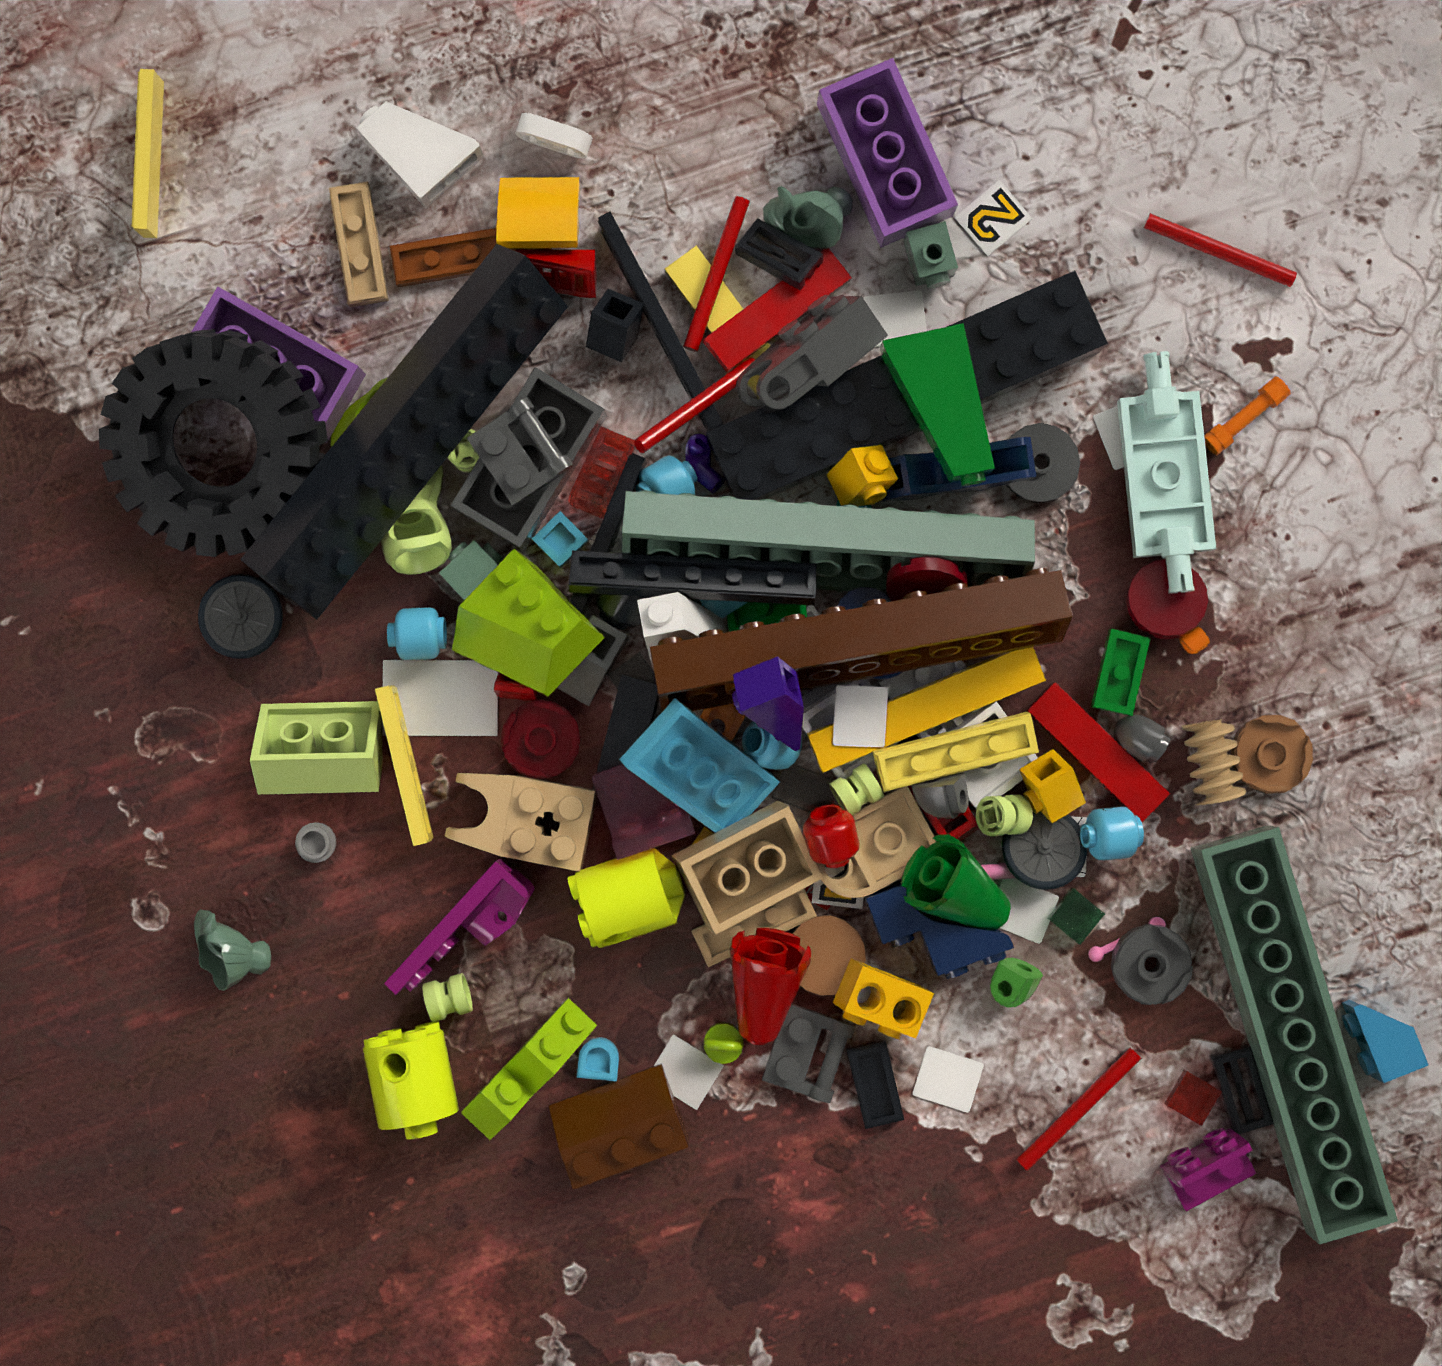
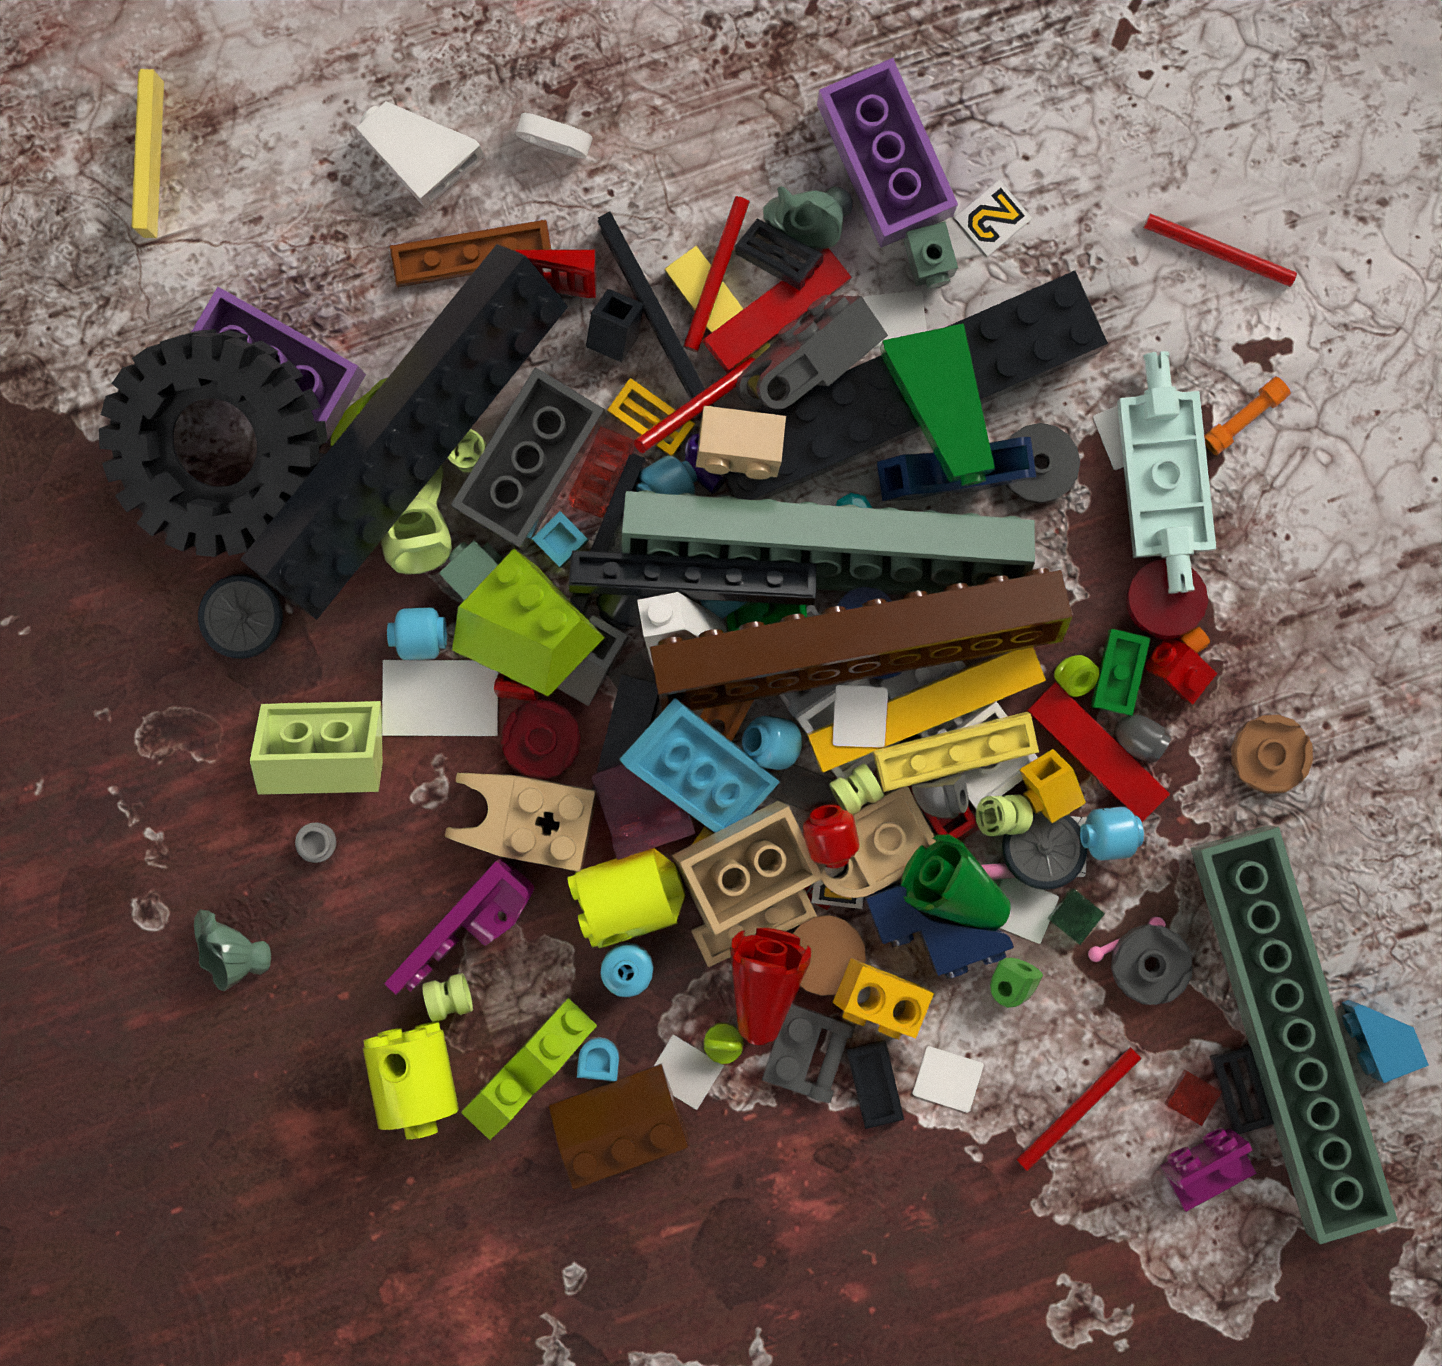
(358, 244): tan tile -> none
(404, 764): light yellow tile -> none
(508, 459): dark grey plate -> none
(538, 212): yellow slope -> none
(622, 398): none -> yellow tile
(631, 955): none -> medium azure head
(740, 442): none -> tan brick
(771, 699): dark purple slope -> none
(862, 476): yellow brick -> none
(923, 574): dark red tile -> none
(1077, 675): none -> lime tile
(1180, 669): none -> red bracket
(1214, 761): tan piece -> none

